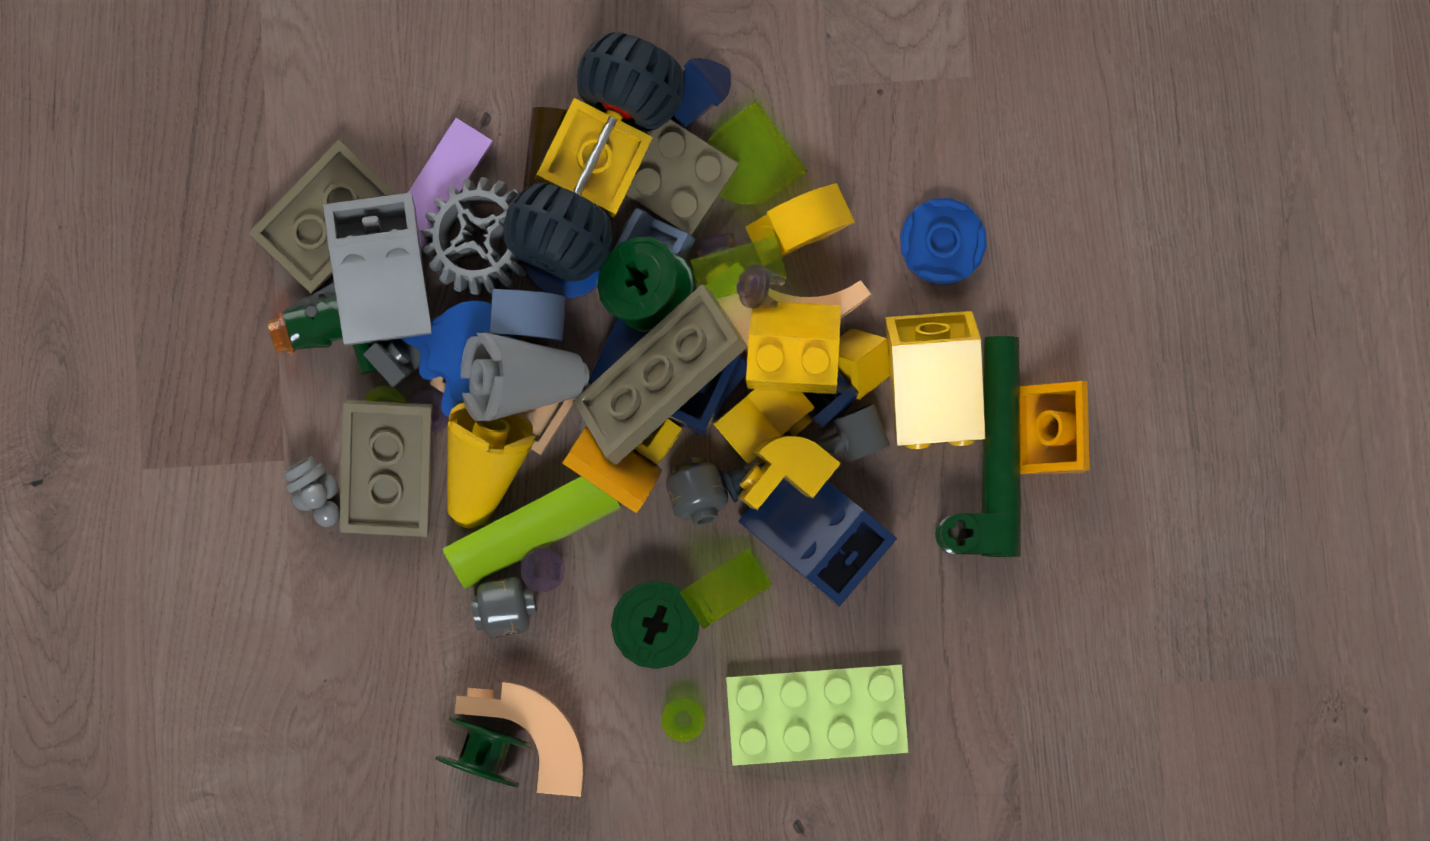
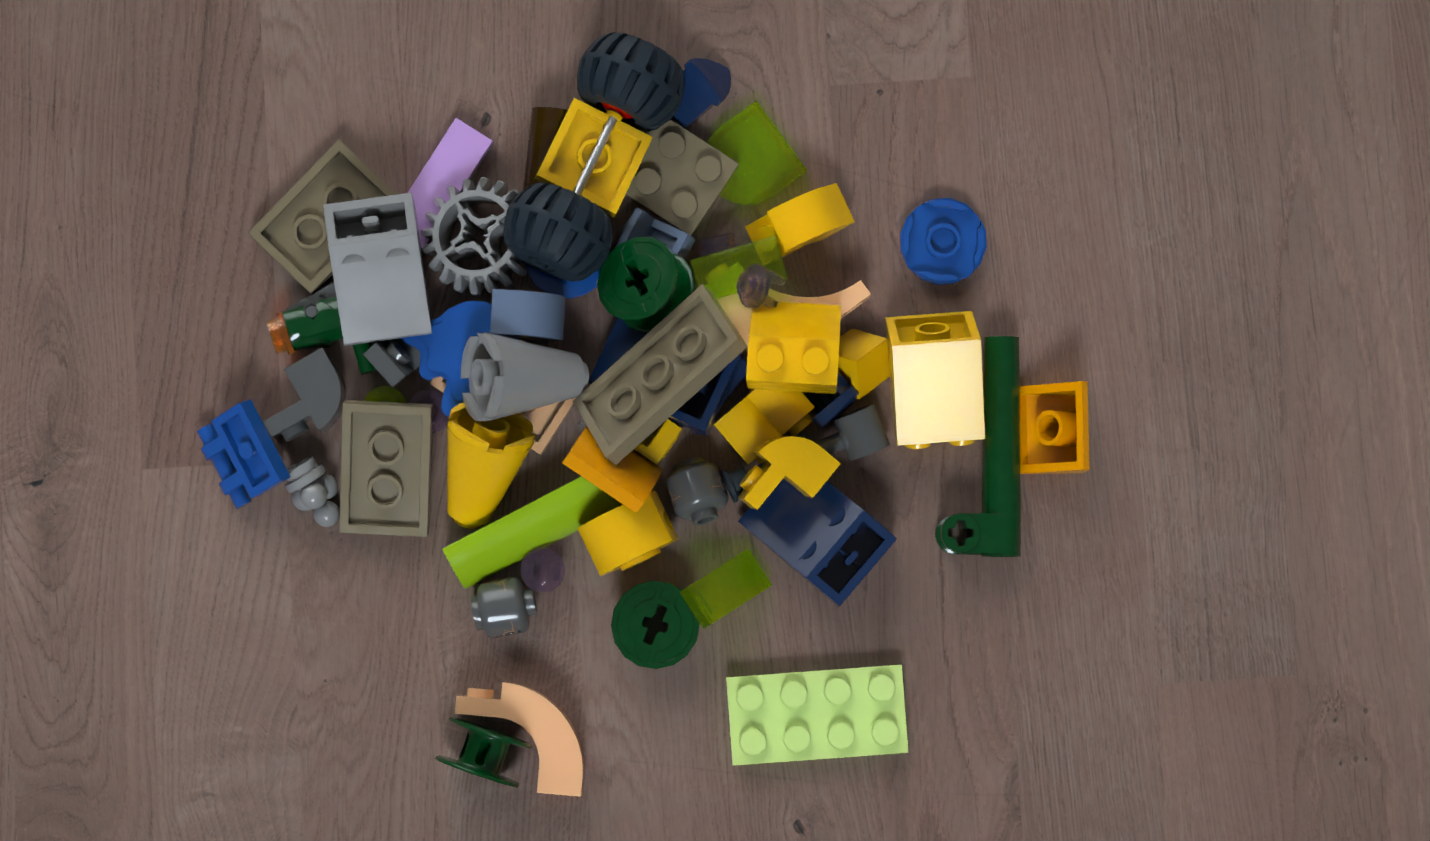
(242, 454): none -> blue plate
(320, 393): none -> dark grey brick
(626, 537): none -> yellow piece
(683, 734): clear neon green plate -> none

